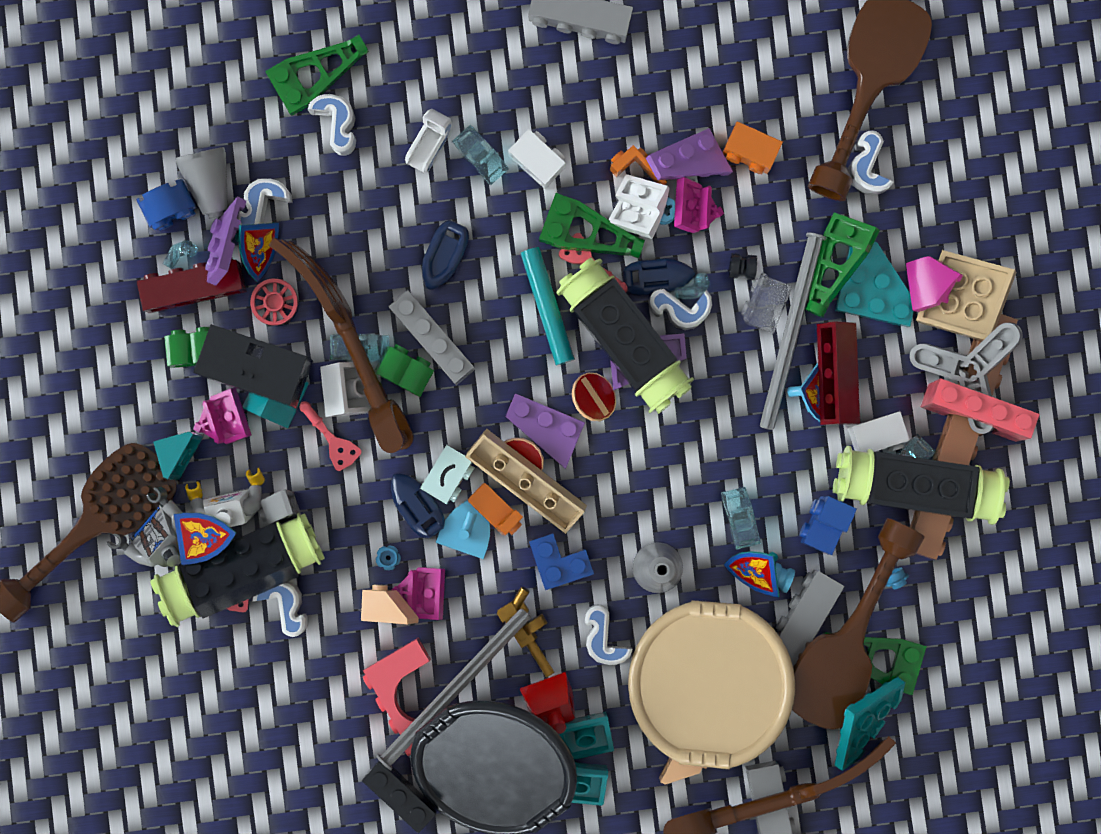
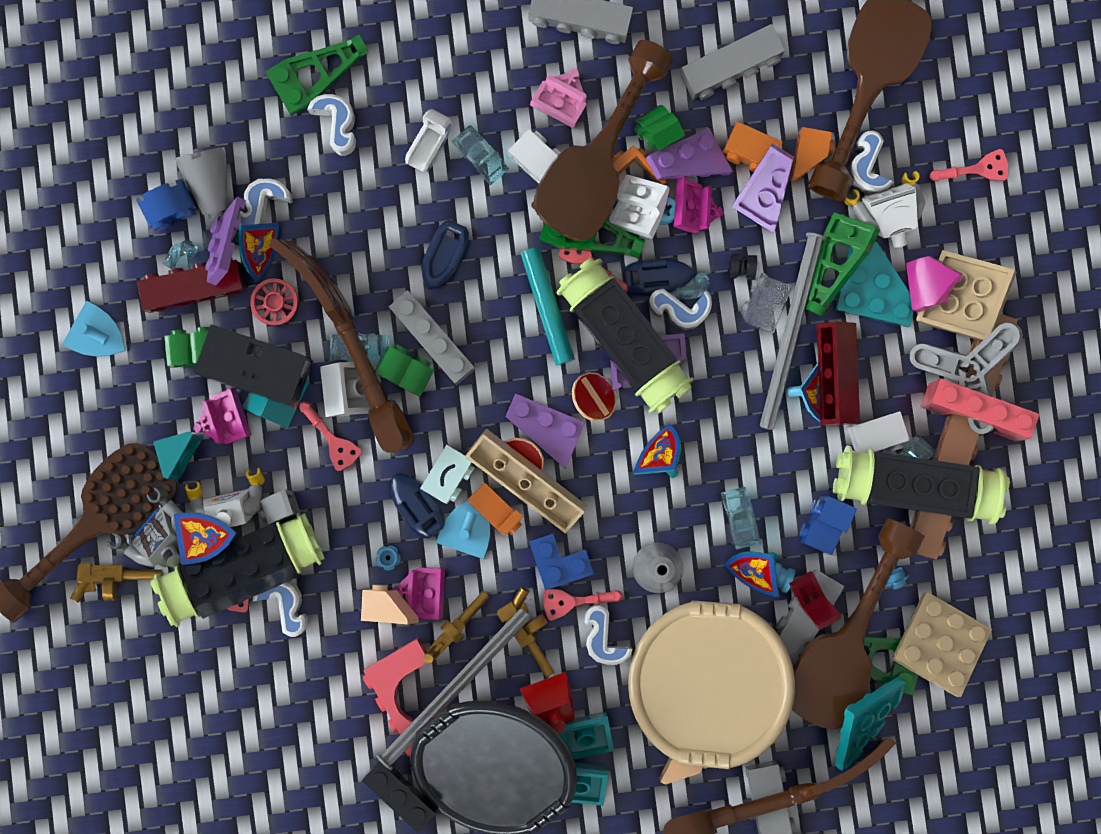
(94, 333): none -> medium azure shield
(109, 577): none -> pearl gold piece
(453, 630): none -> pearl gold piece
(561, 97): none -> bright pink slope
(572, 601): none -> coral piece
(581, 180): none -> reddish brown piece
(658, 128): none -> green brick
(660, 453): none -> shield
(732, 62): none -> light grey brick
(765, 190): none -> wing
(811, 150): none -> orange slope
(813, 601): none -> dark red bracket
(892, 210): none -> white torso
(942, 644): none -> tan plate
(979, 168): none -> coral piece

